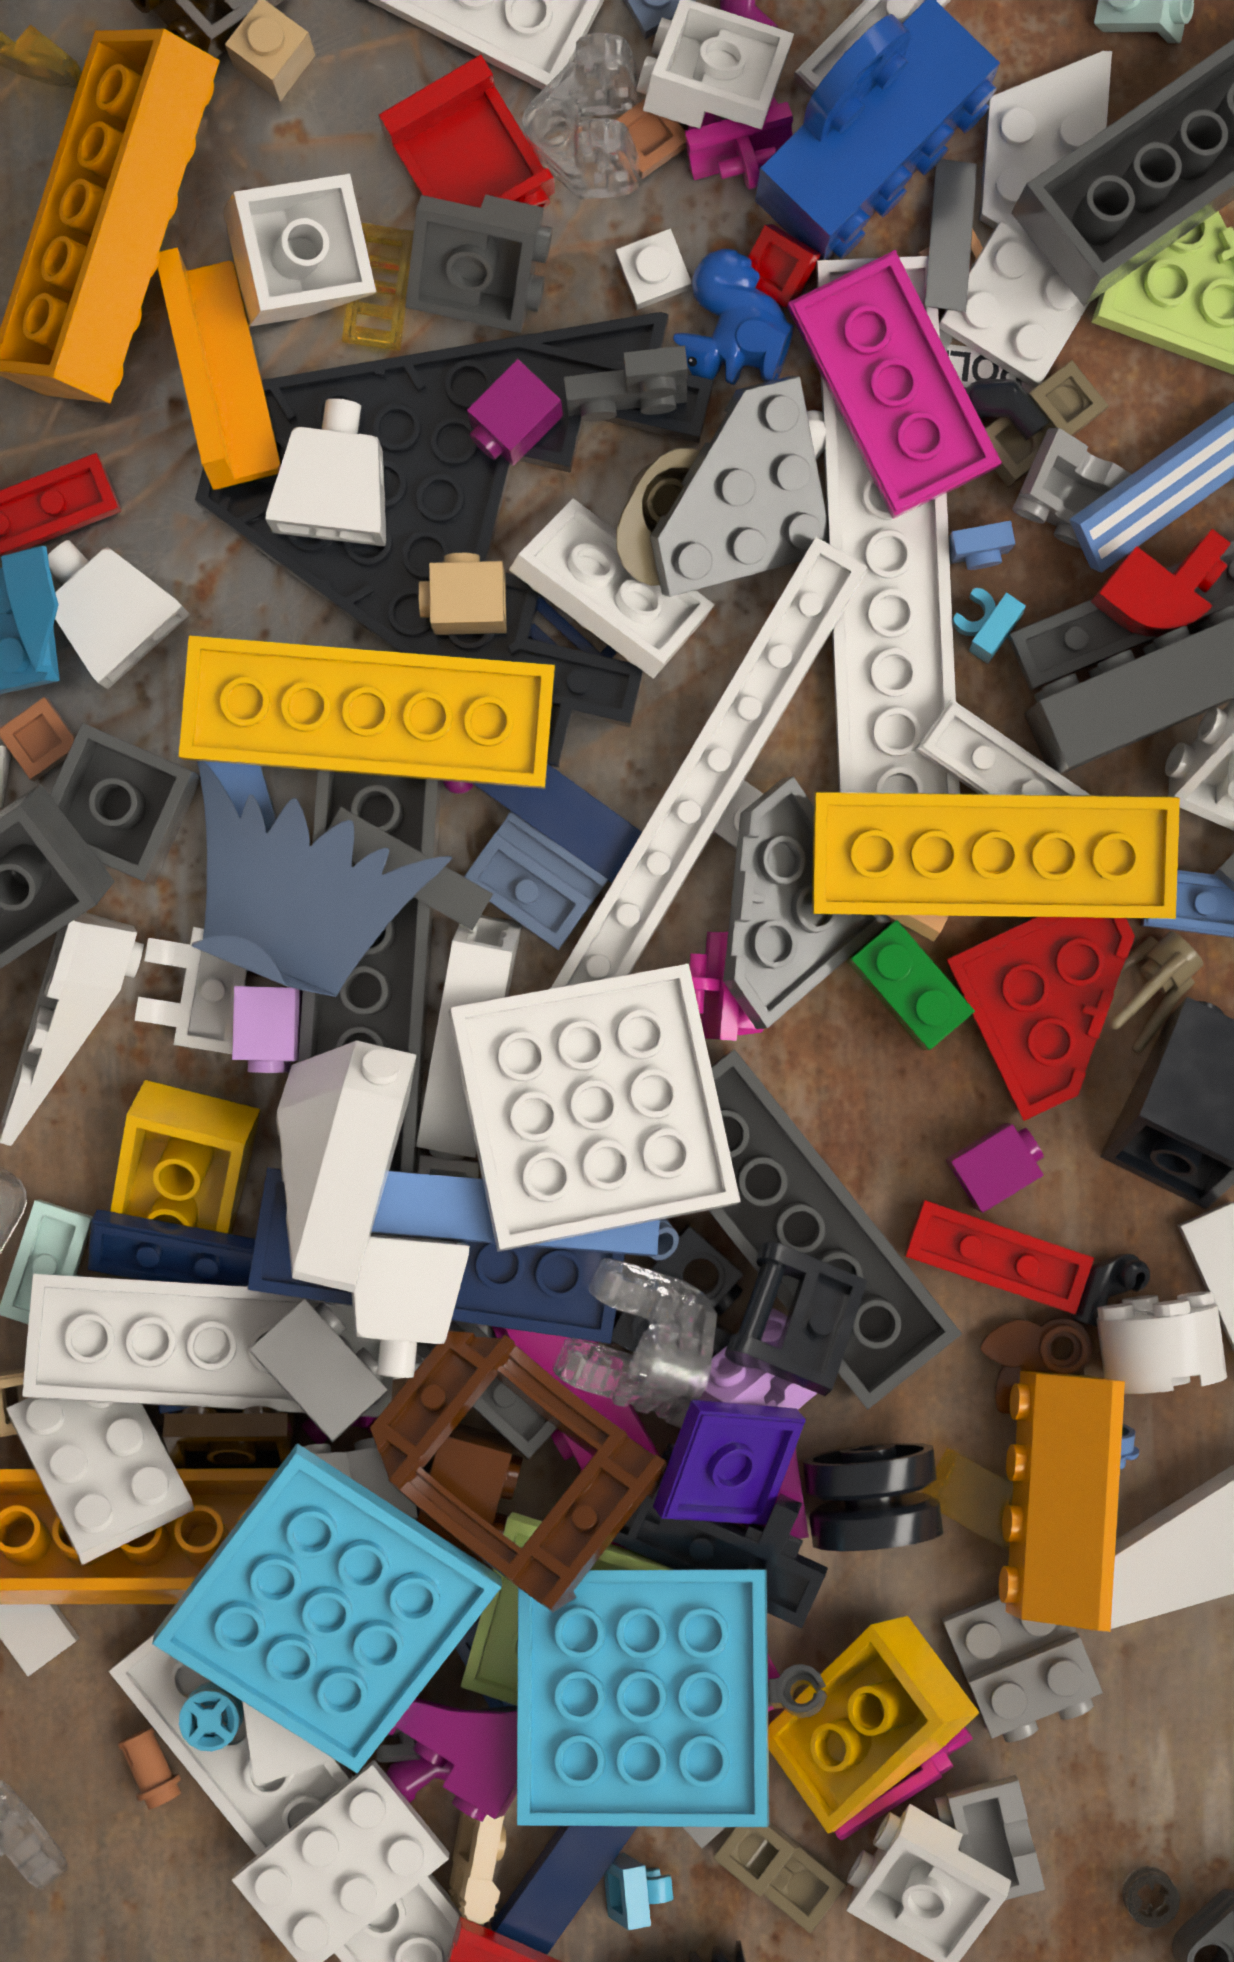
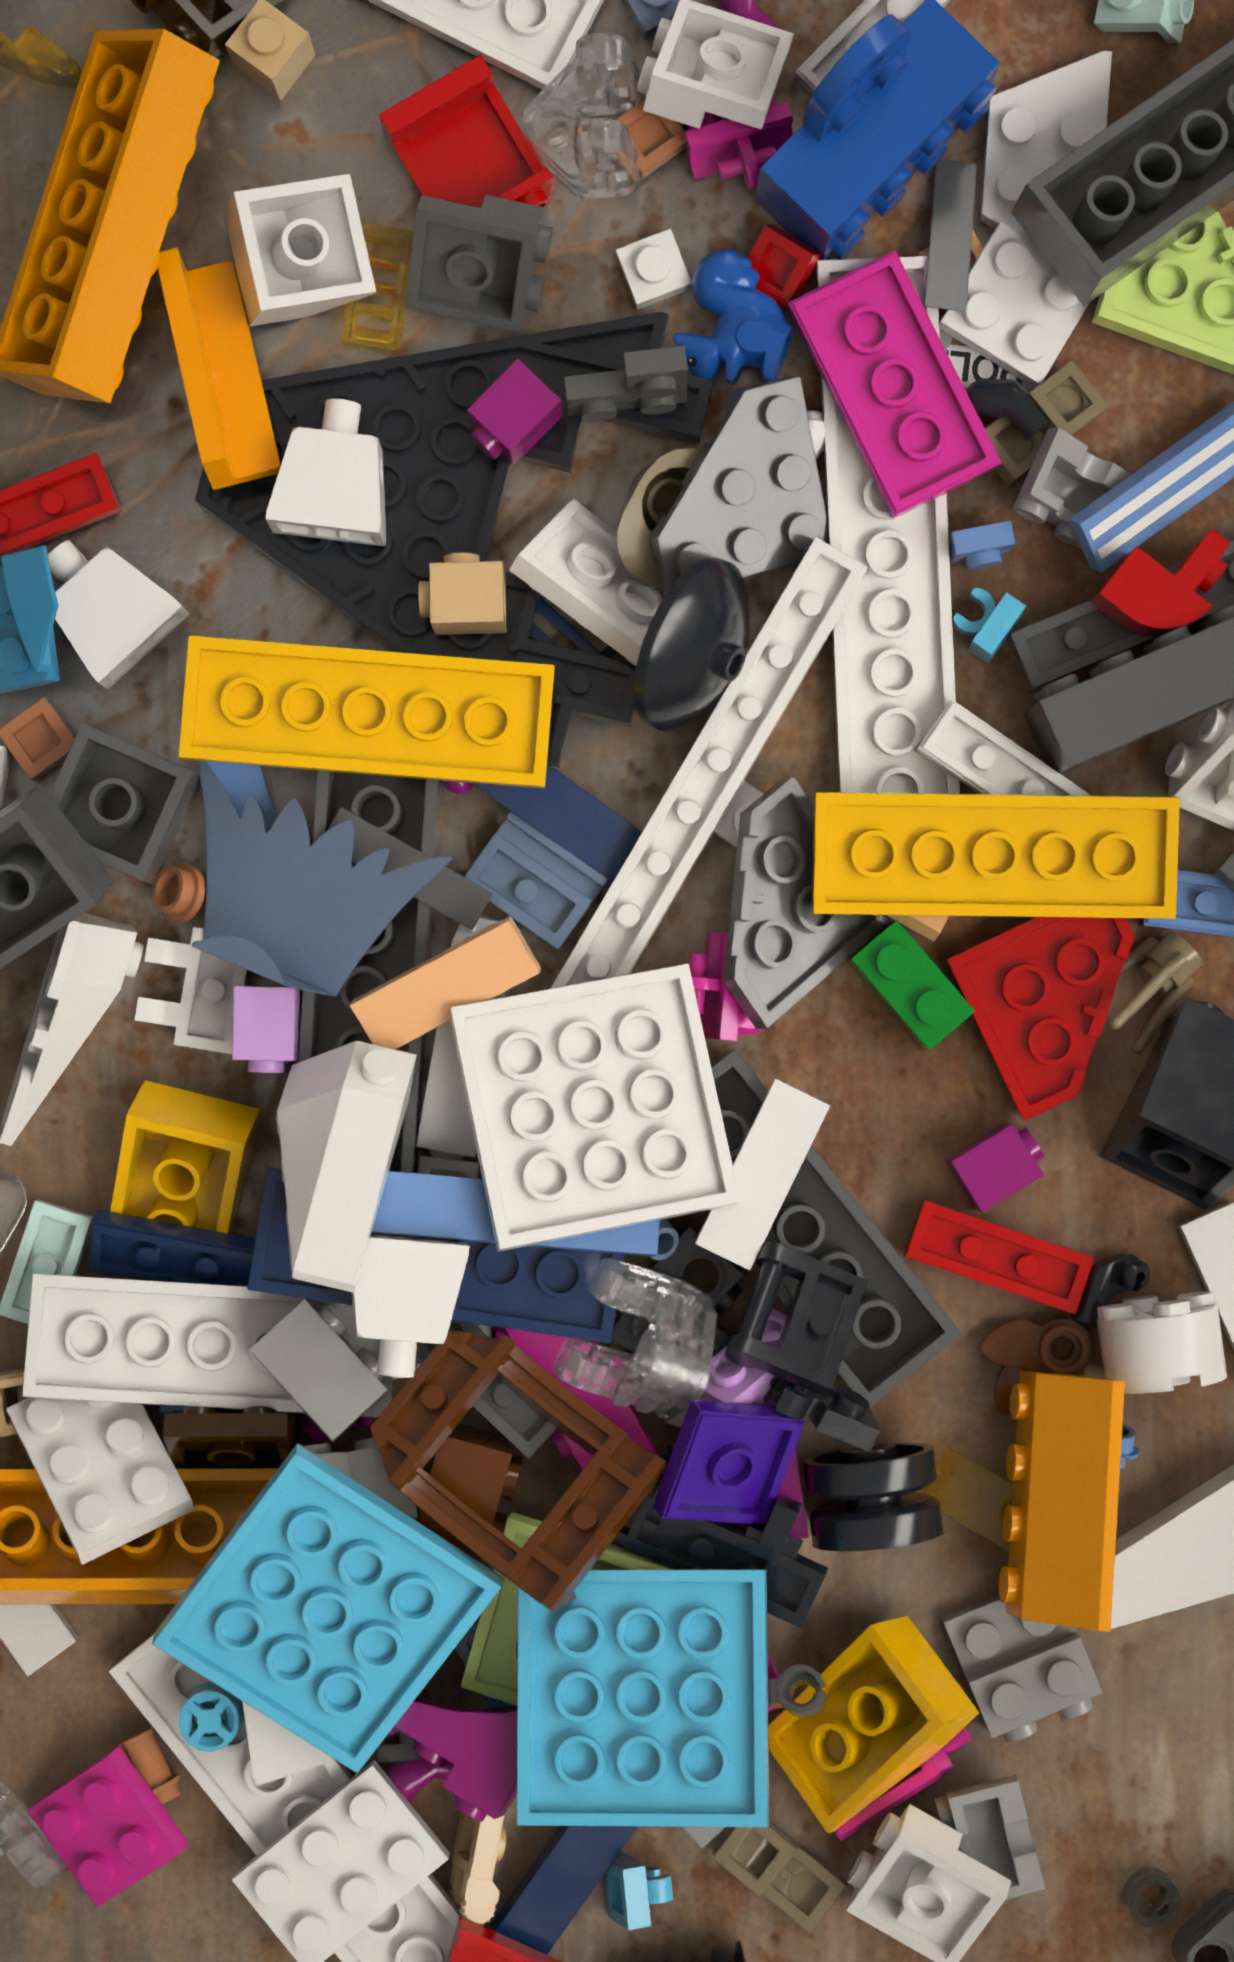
(108, 1826): none -> dark pink plate
(179, 892): none -> nougat plate
(456, 977): none -> light nougat tile
(693, 645): none -> black dish
(764, 1173): none -> white tile
(838, 1414): none -> black plate

